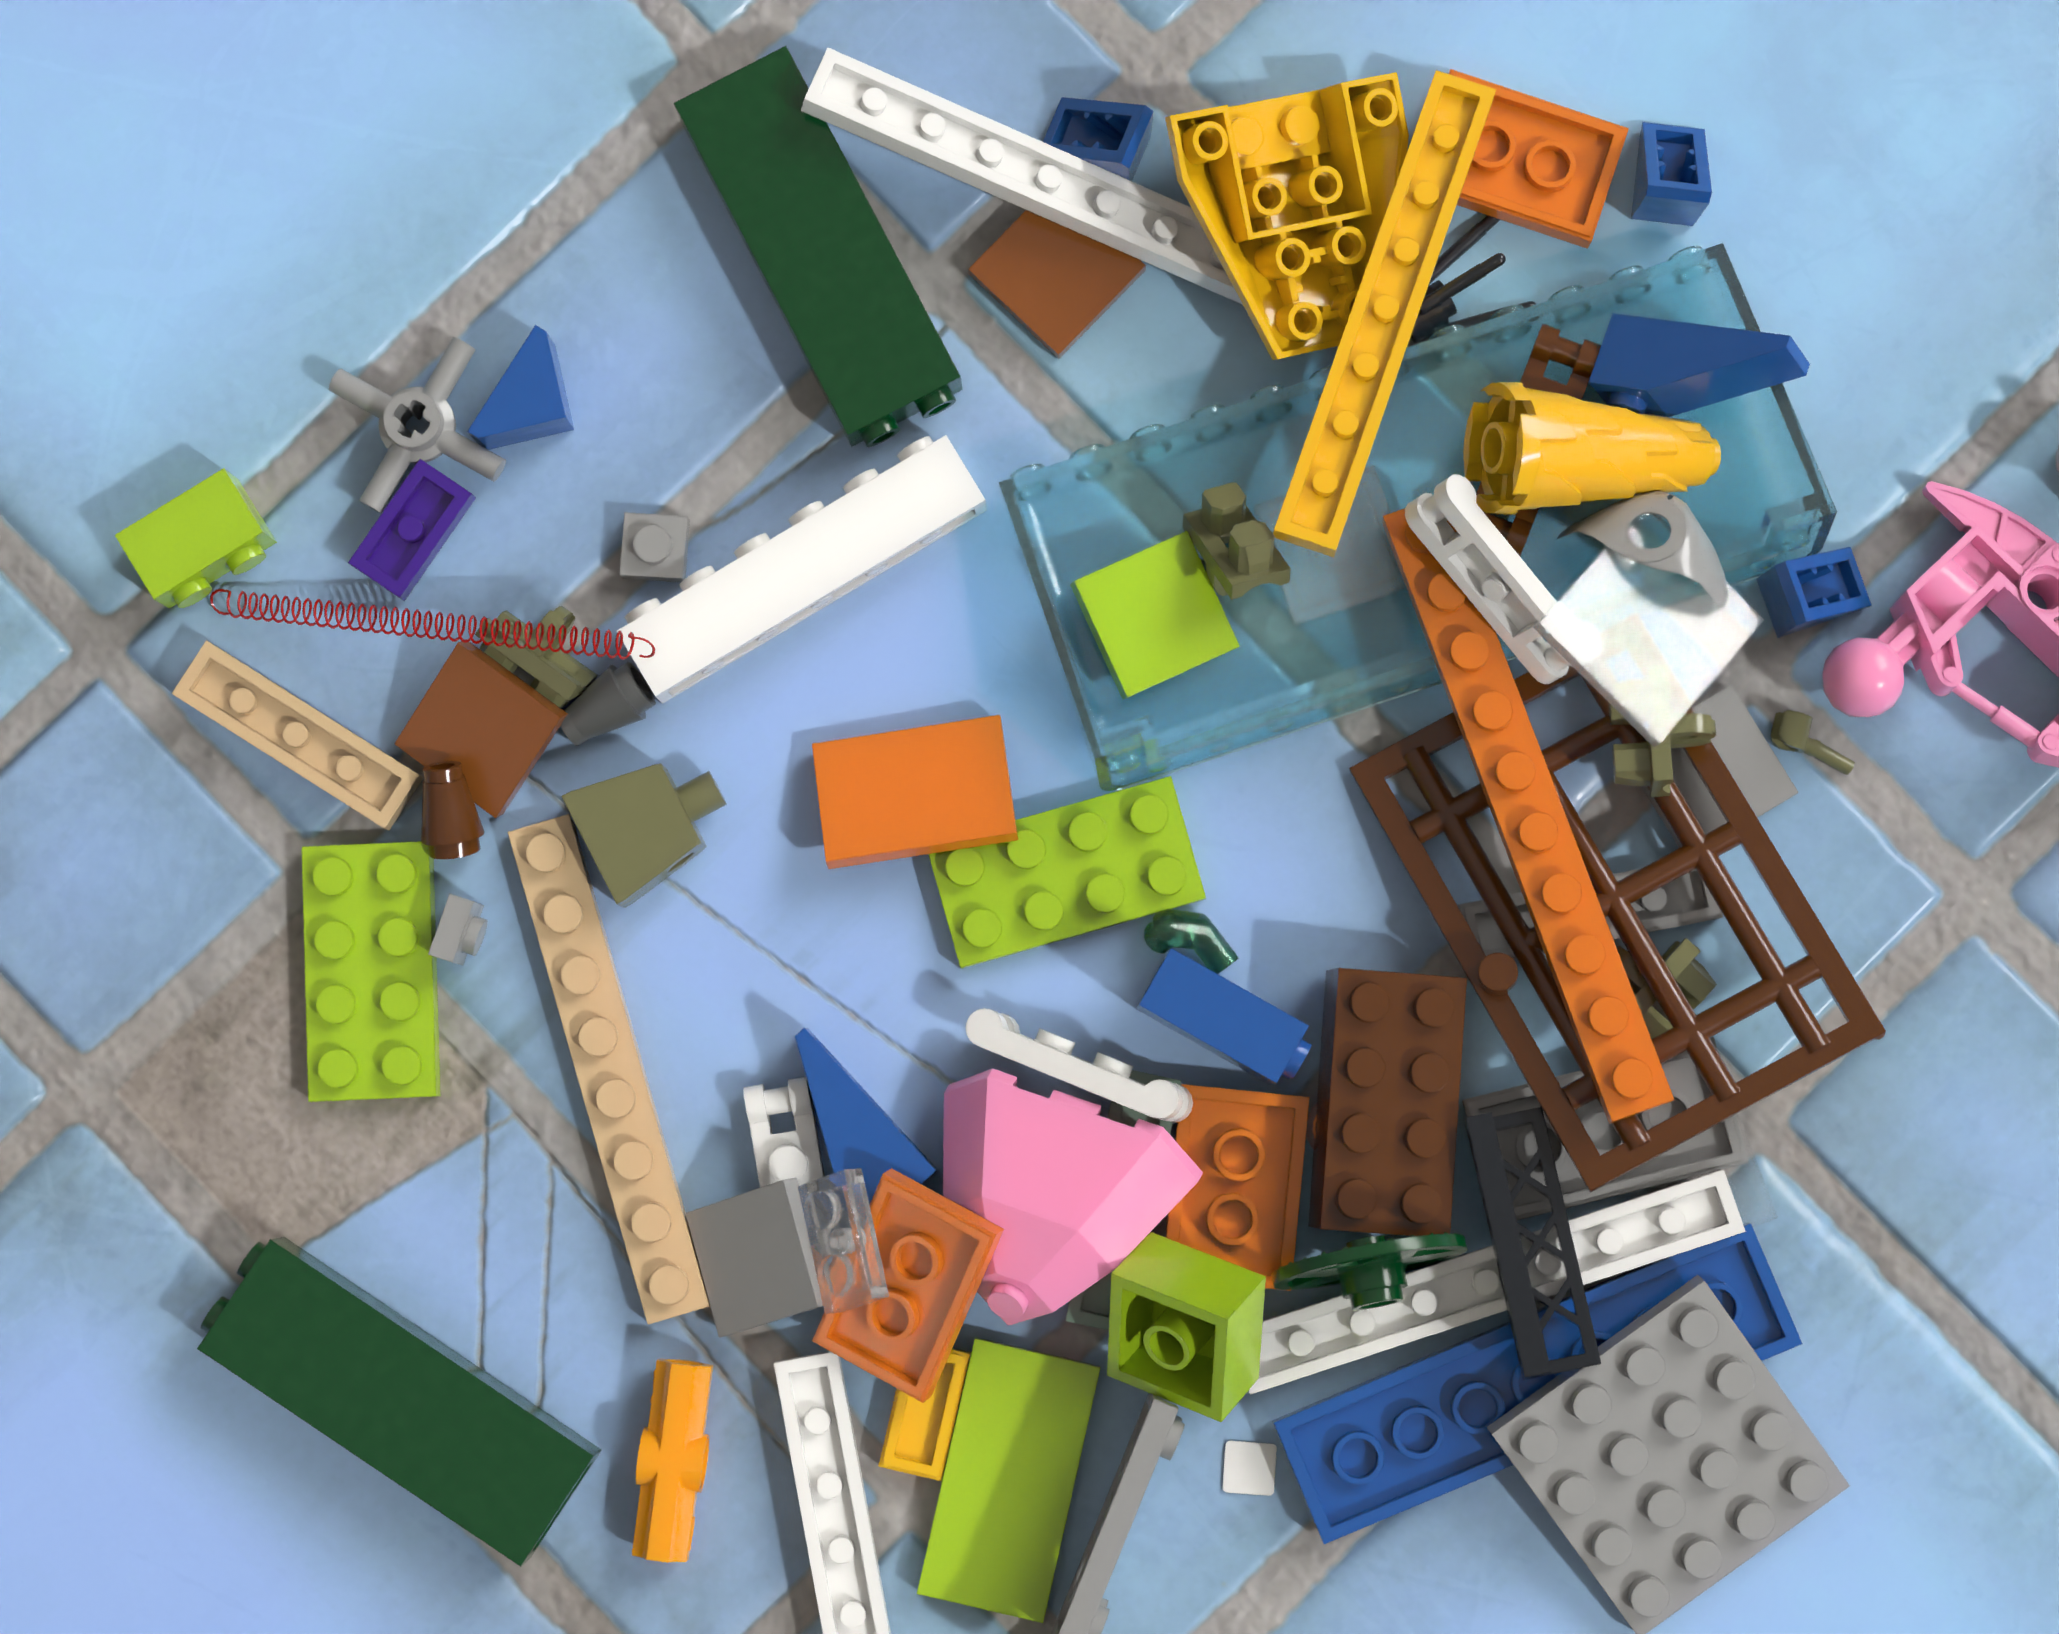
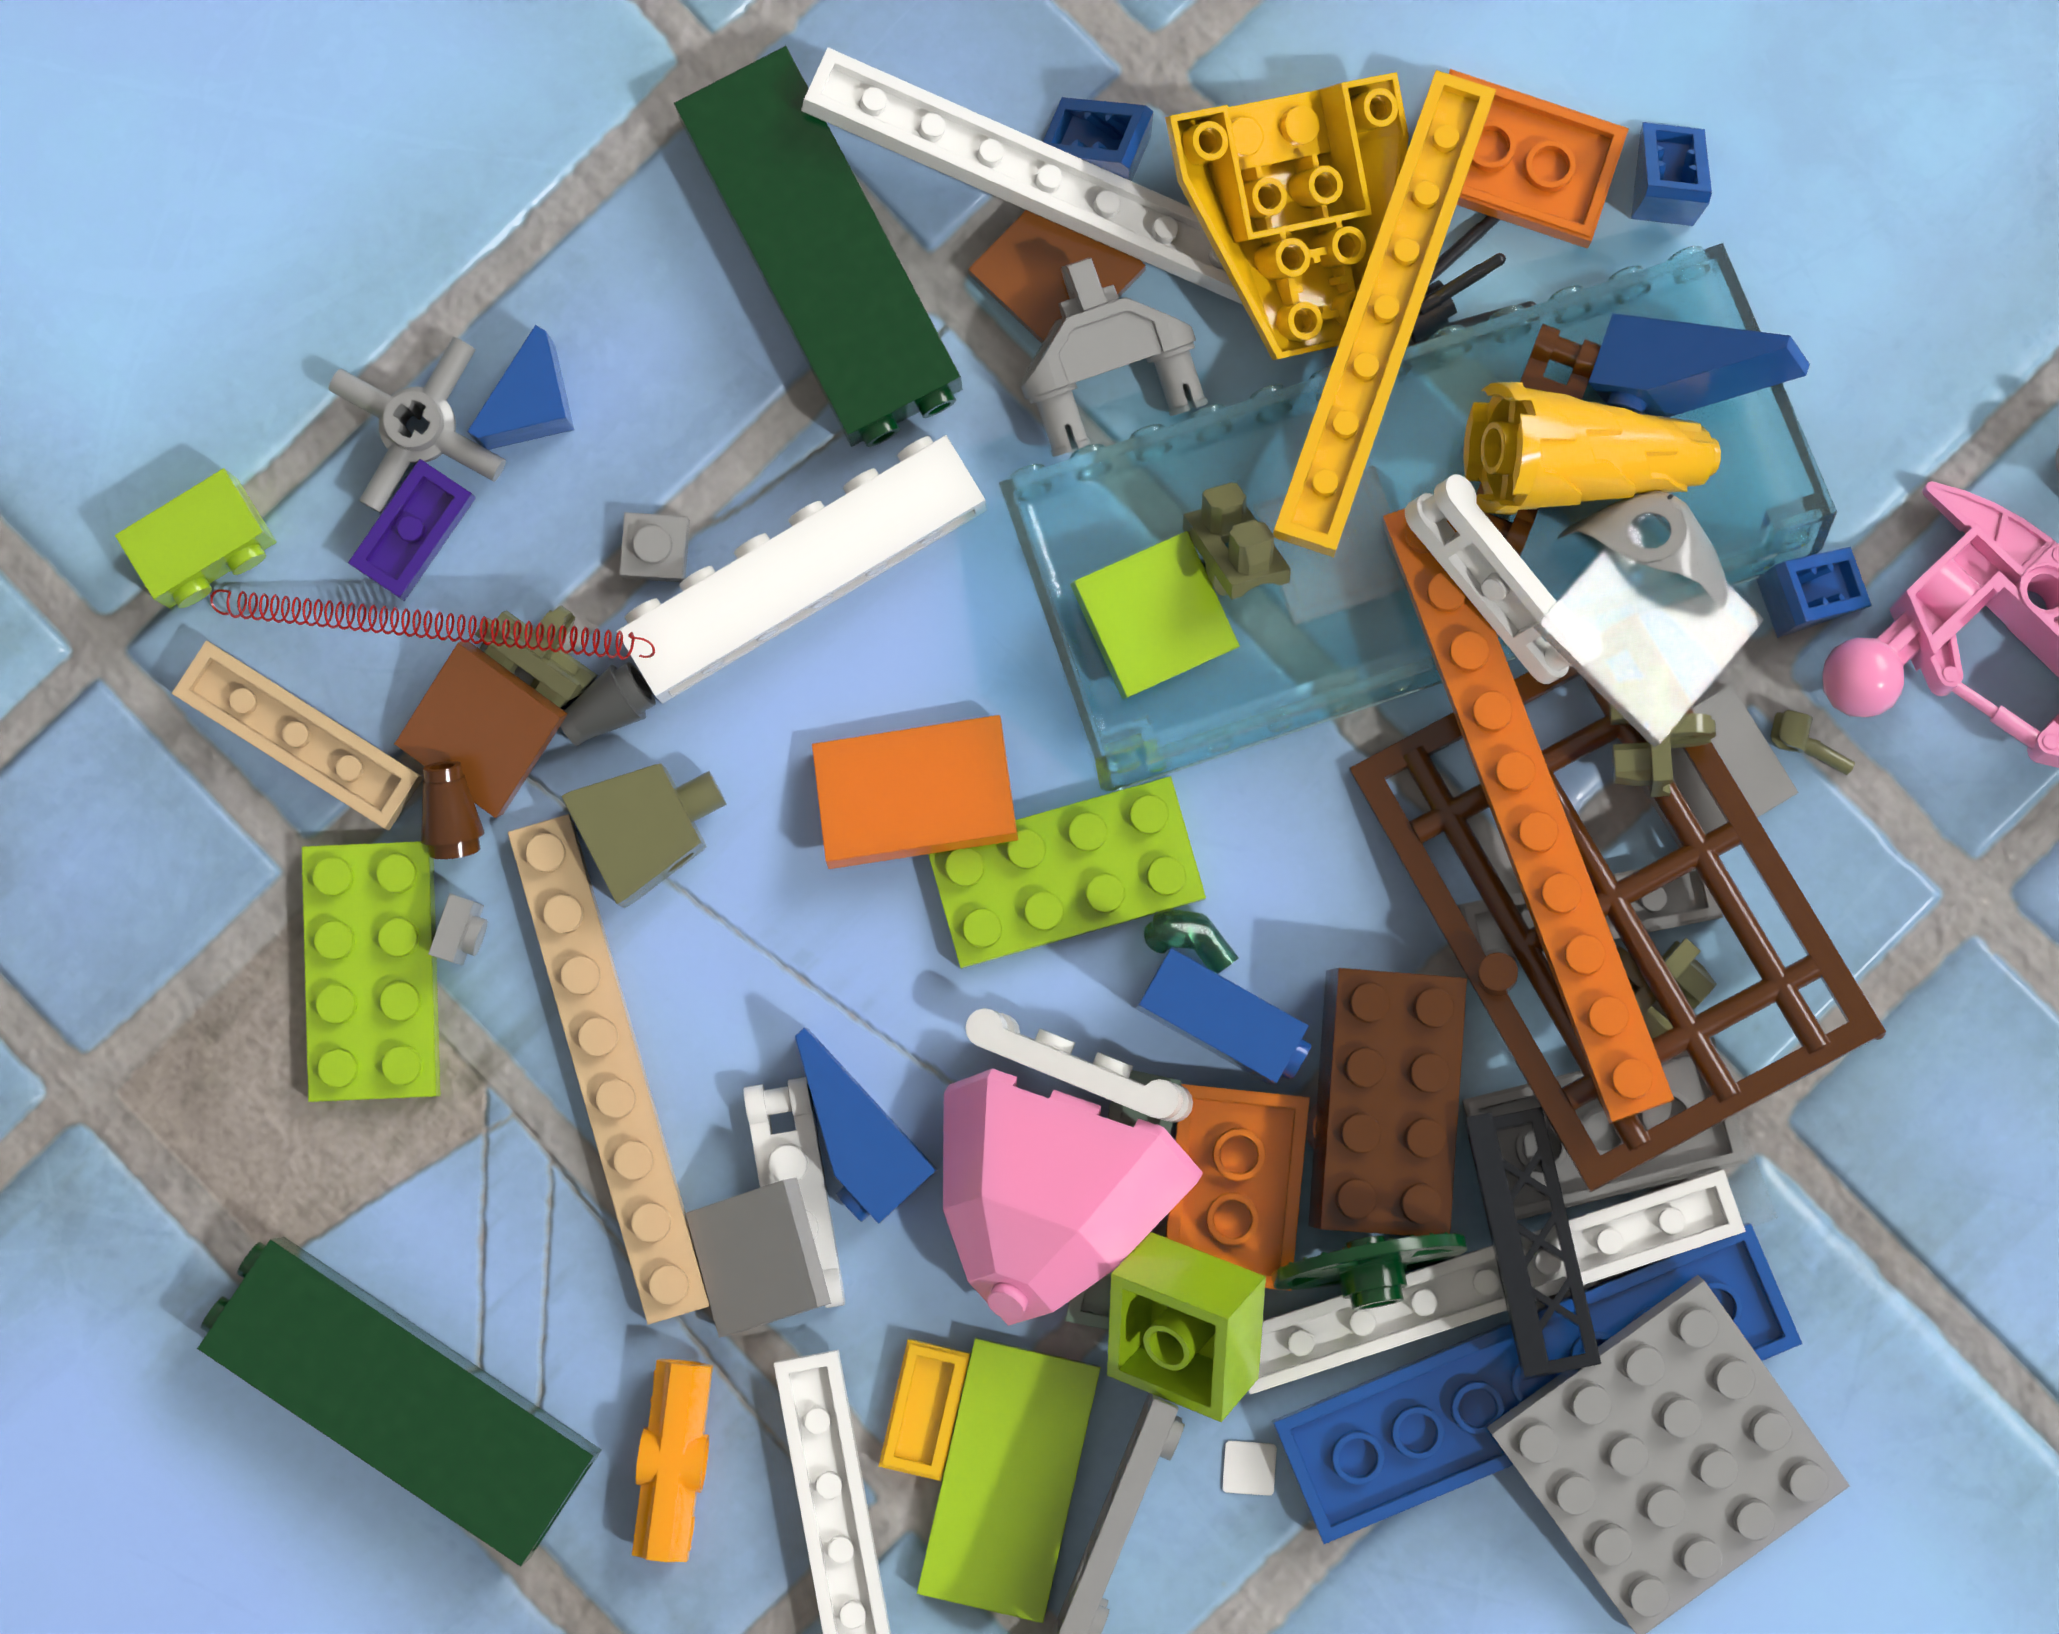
(843, 1241): clear plate -> none
(932, 1270): orange tile -> none
(1099, 336): none -> light grey connector

